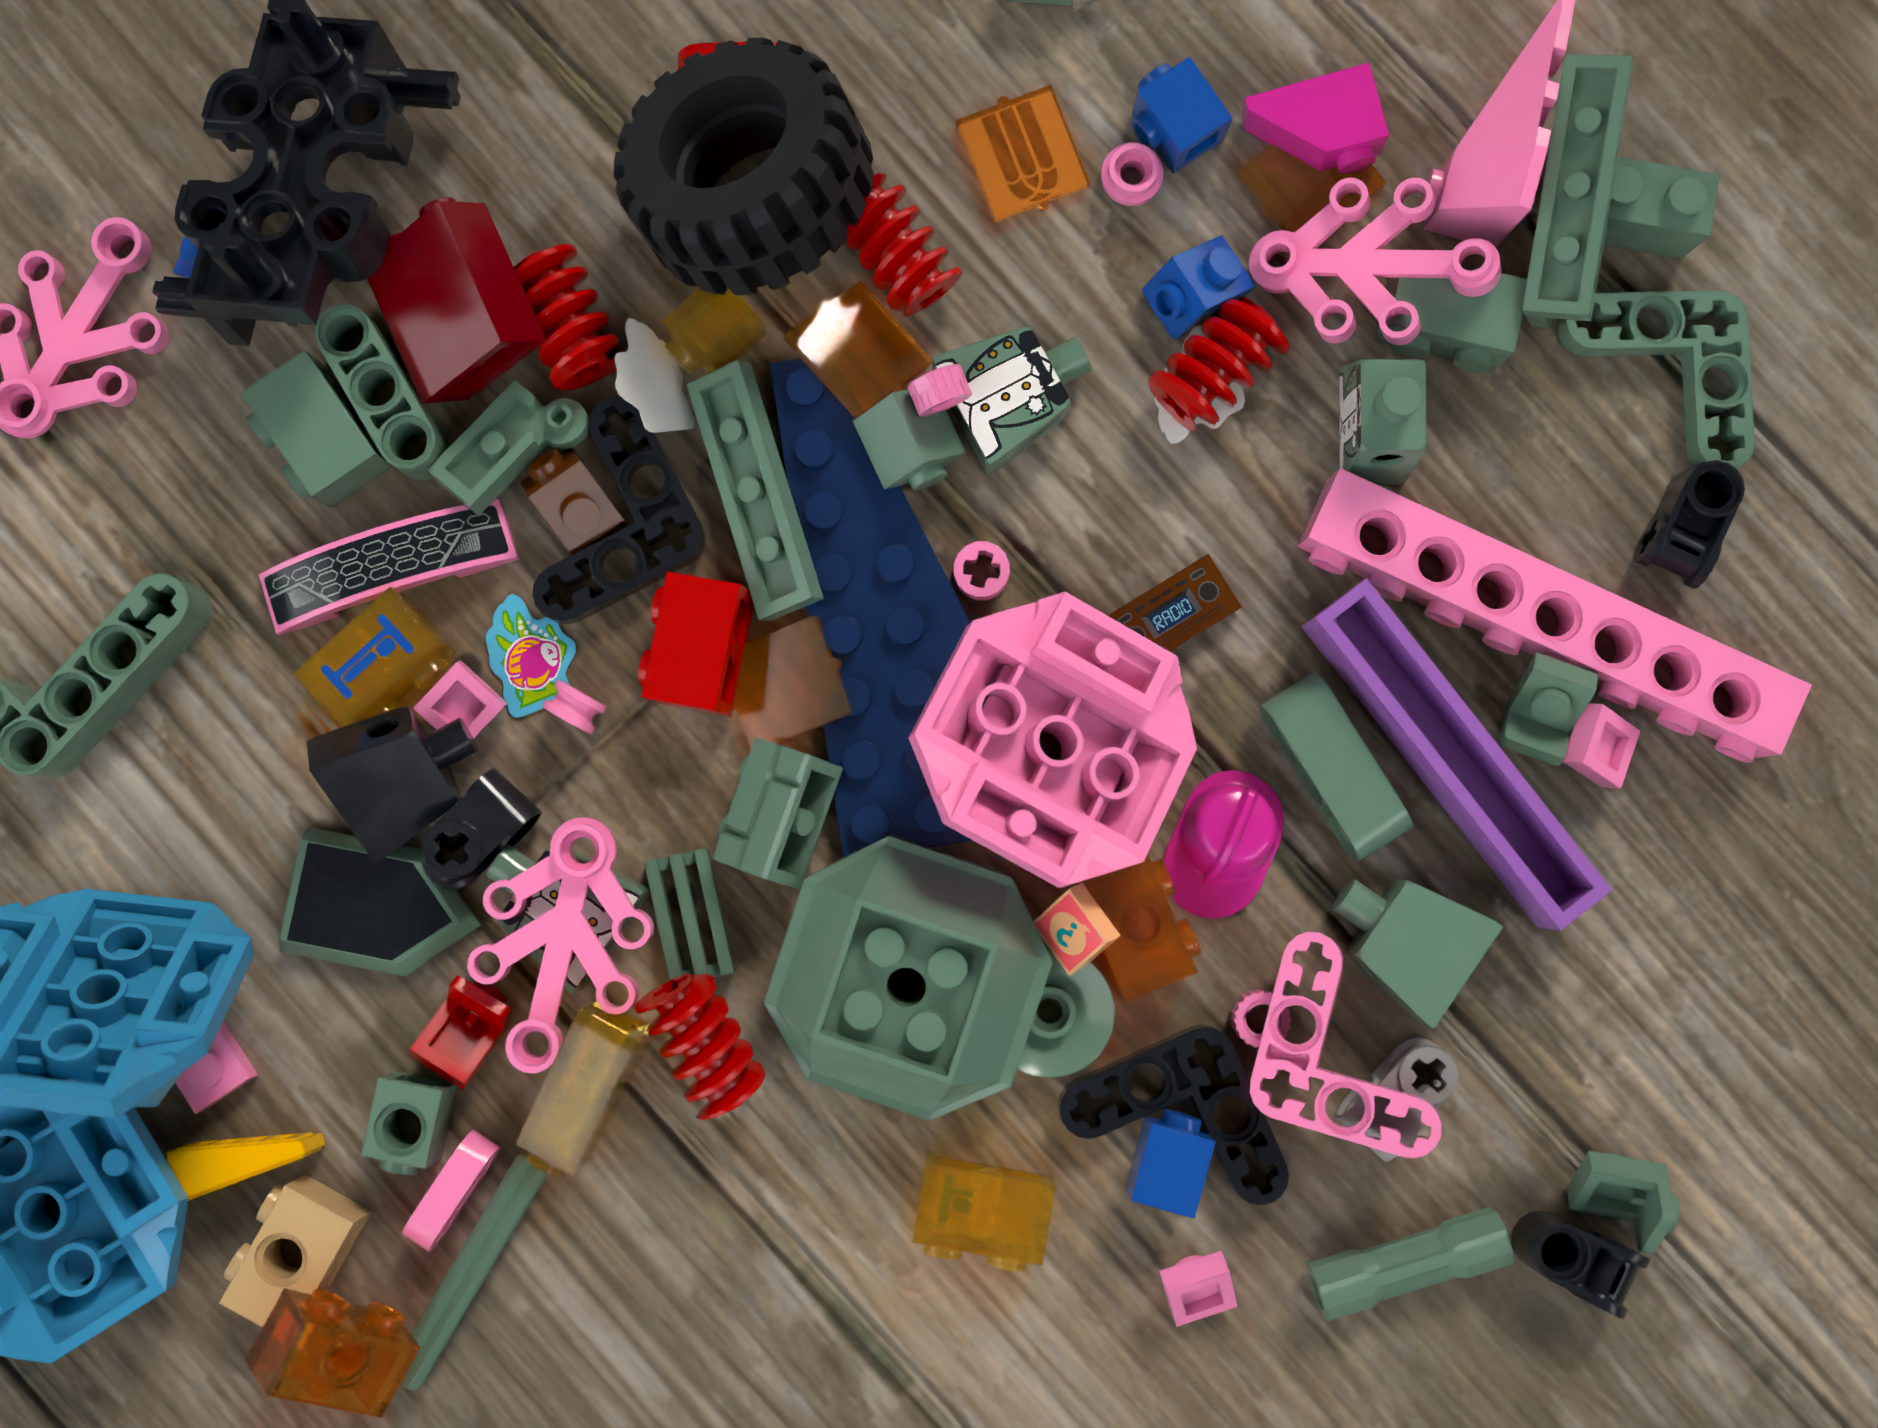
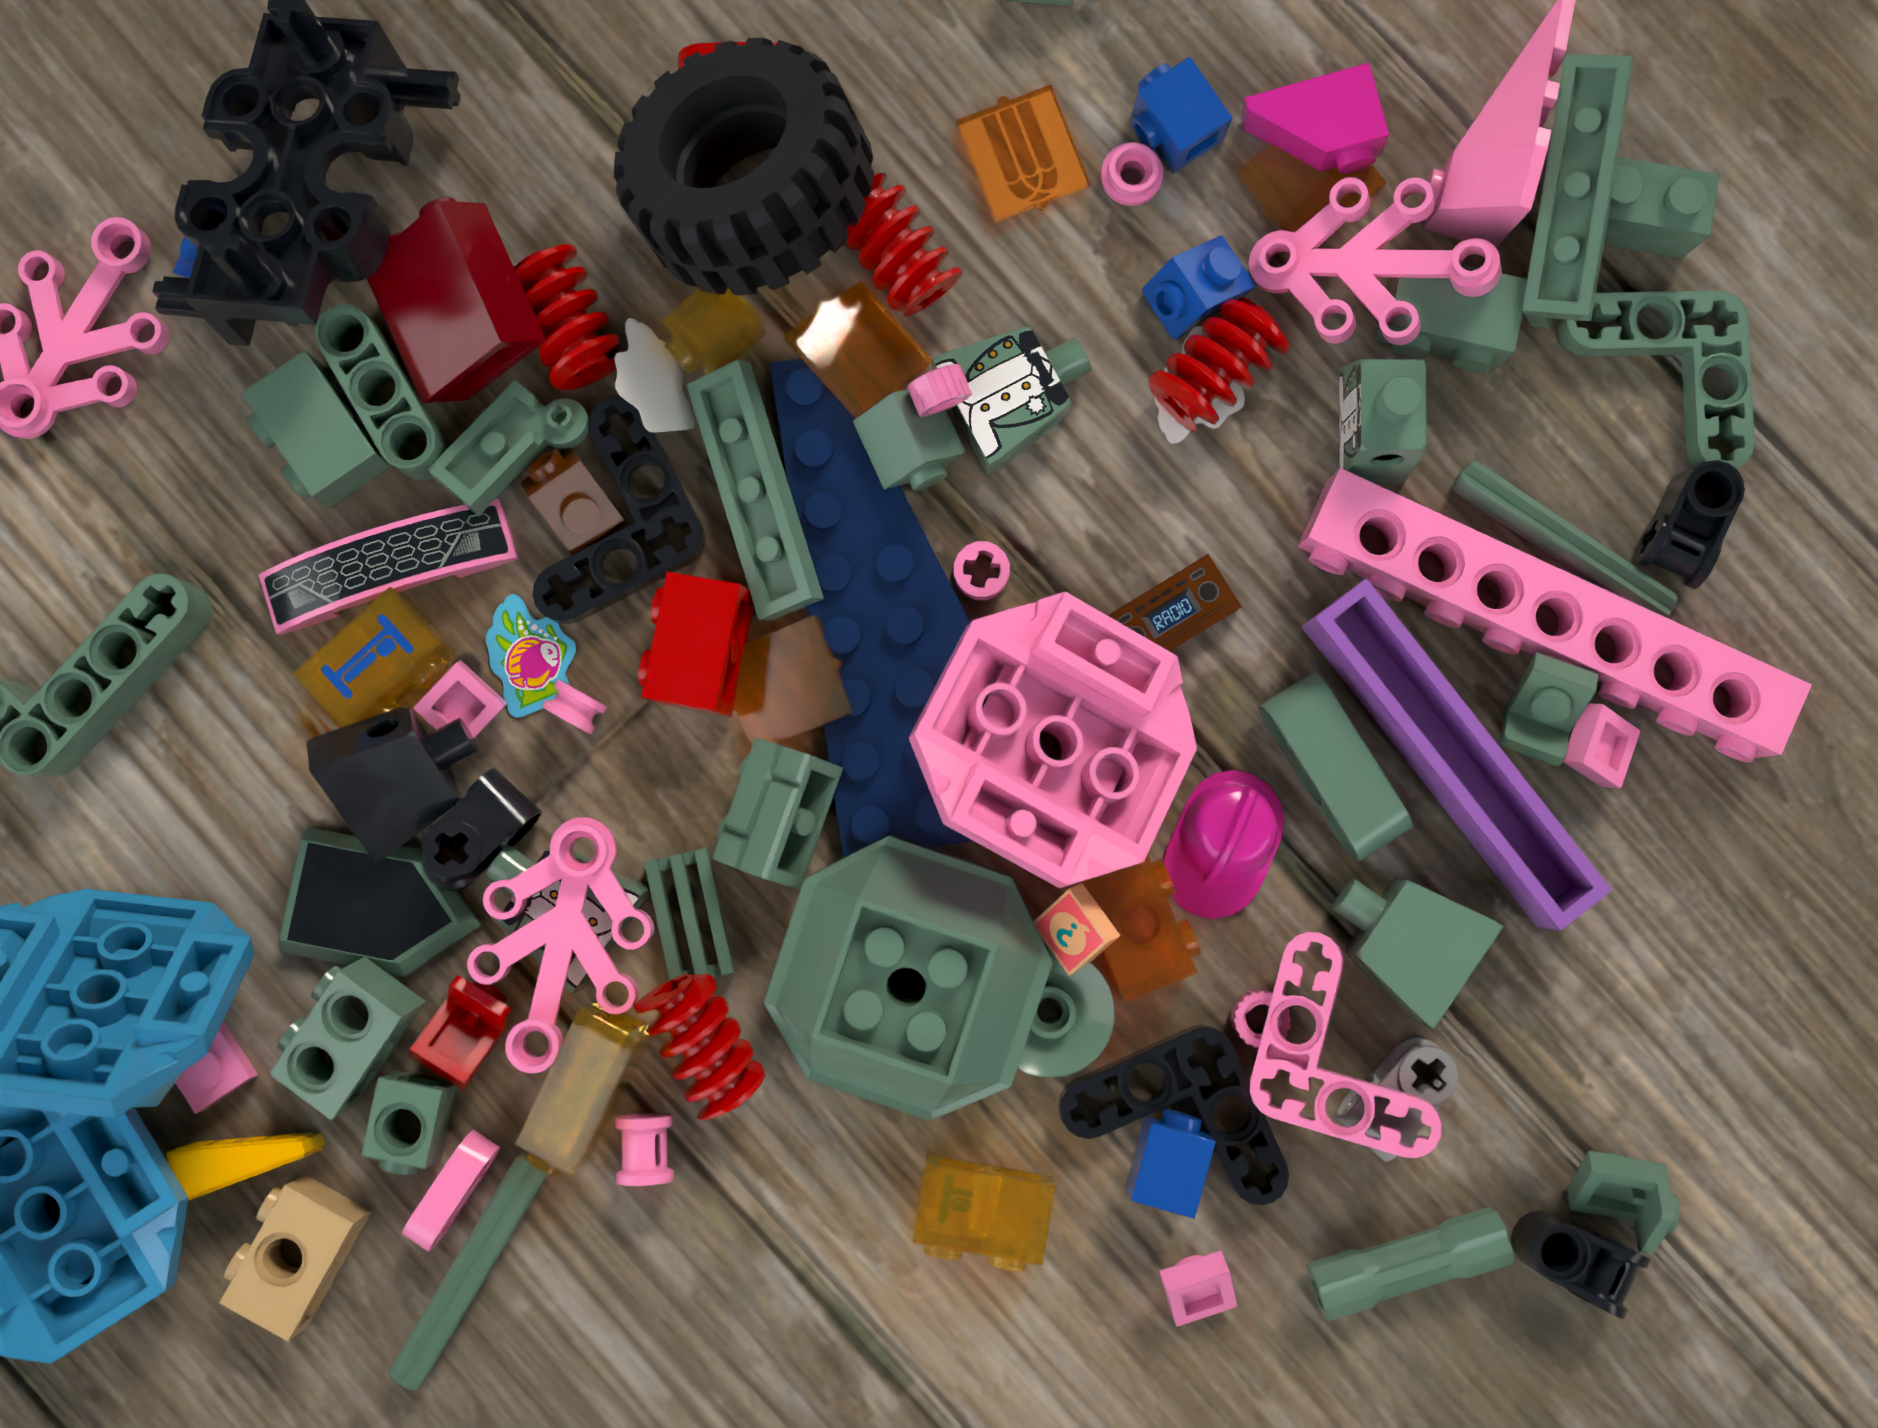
(332, 1352): clear orange brick -> none
(354, 1044): none -> sand green brick
(644, 1149): none -> bright pink bush
(1560, 538): none -> sand green axle

